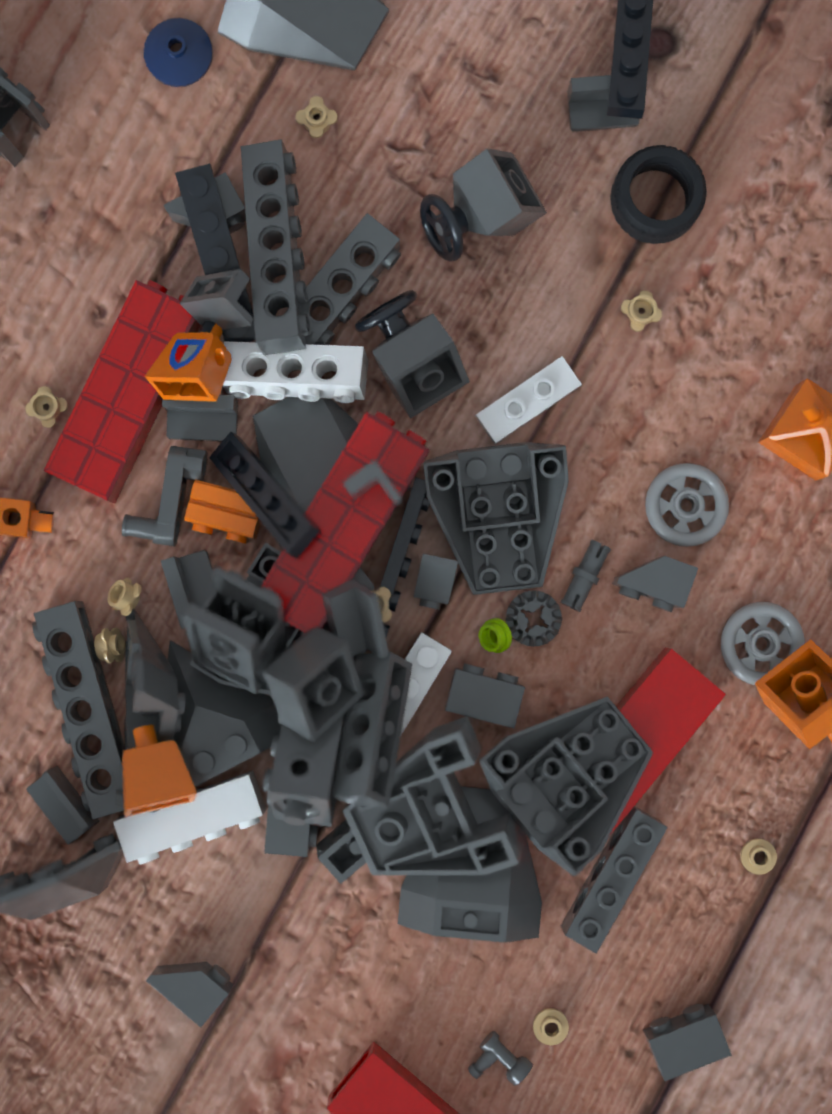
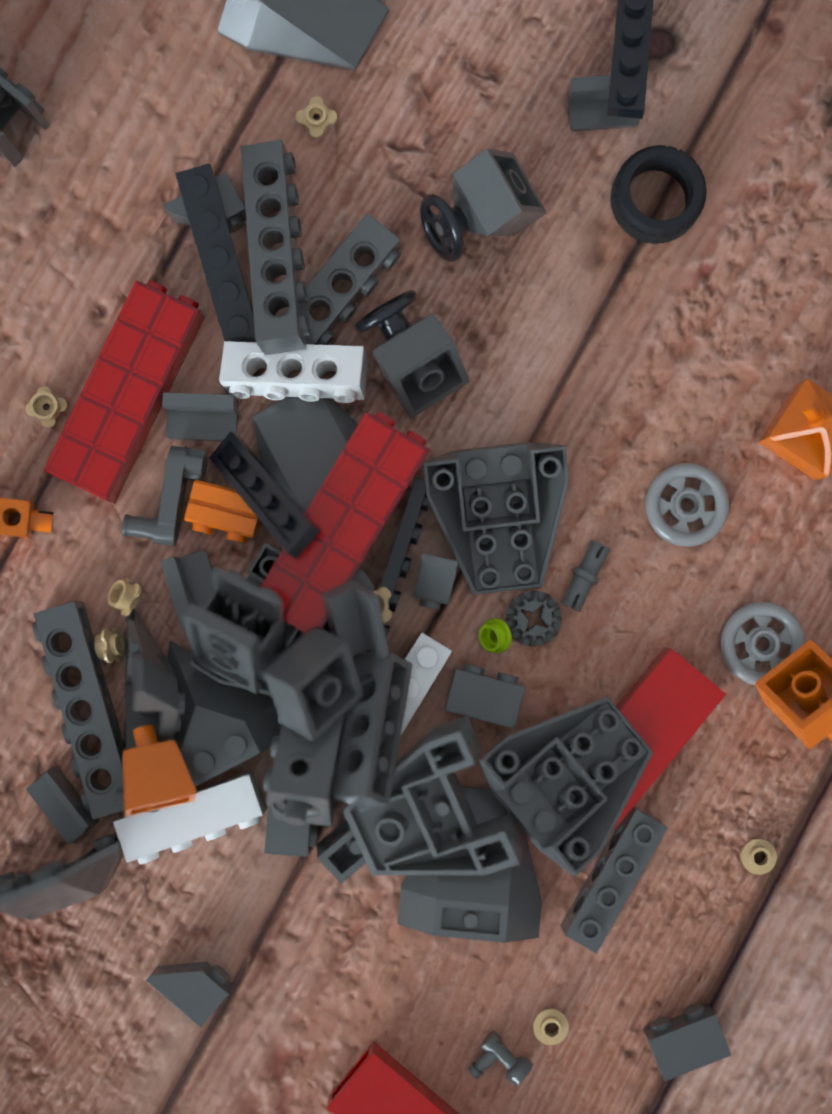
(182, 66): dark blue dish -> none
(192, 366): orange torso -> none
(215, 299): dark grey panel -> none
(368, 478): dark grey panel -> none
(528, 400): white plate -> none
(645, 301): tan plate -> none
(662, 580): dark grey slope -> none

